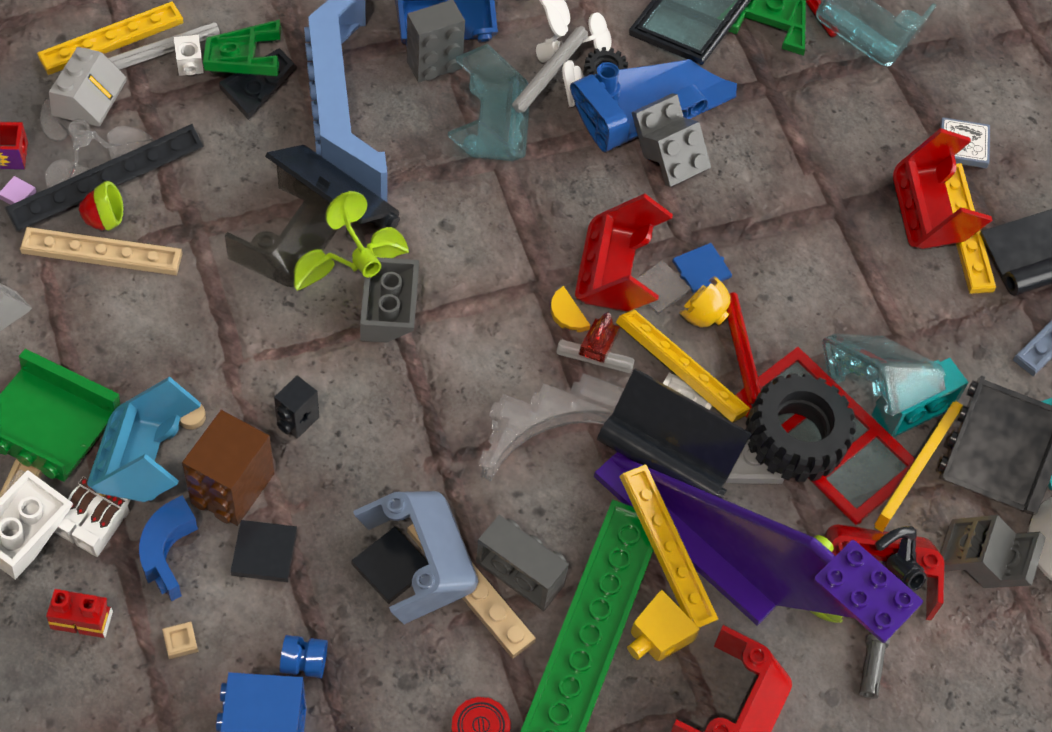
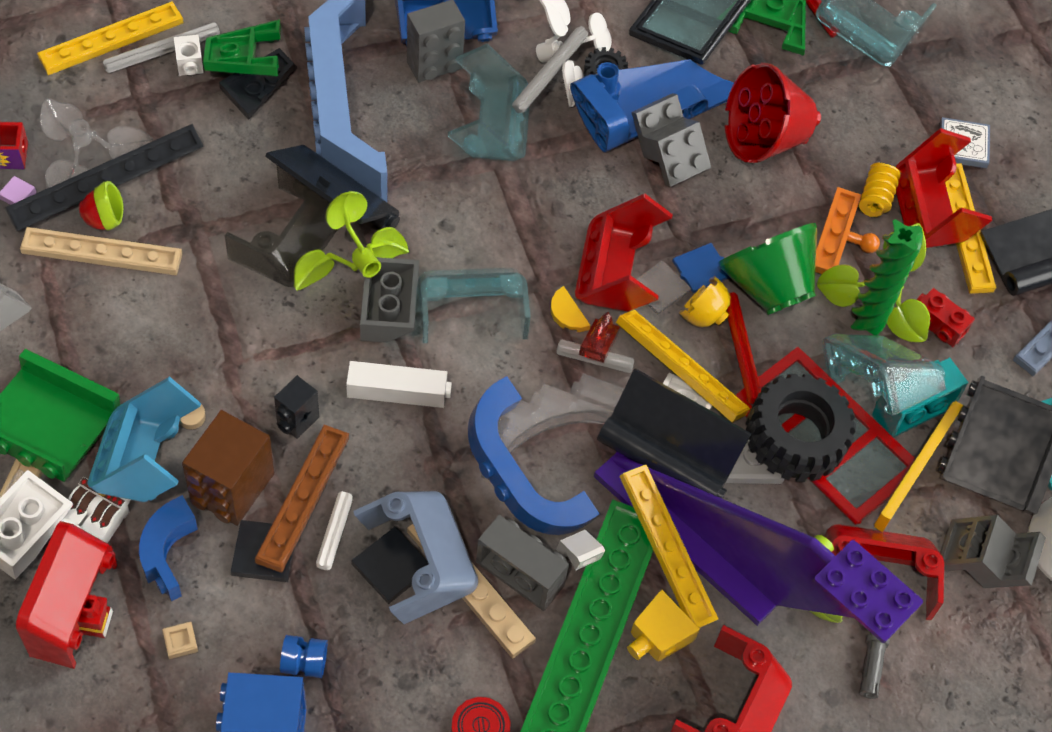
(59, 593): none -> windscreen
(86, 87): light grey slope -> none
(302, 499): none -> dark orange tile
(334, 531): none -> white axle
(397, 384): none -> white brick
(473, 282): none -> clear light blue windscreen
(507, 477): none -> blue arch
(581, 549): none -> white slope
(767, 114): none -> red cone
(777, 271): none -> green cone
(837, 231): none -> orange plate
(879, 189): none -> yellow piece
(889, 277): none -> green piece
(904, 562): black piece -> none
(907, 320): none -> lime plant
(946, 318): none -> red brick

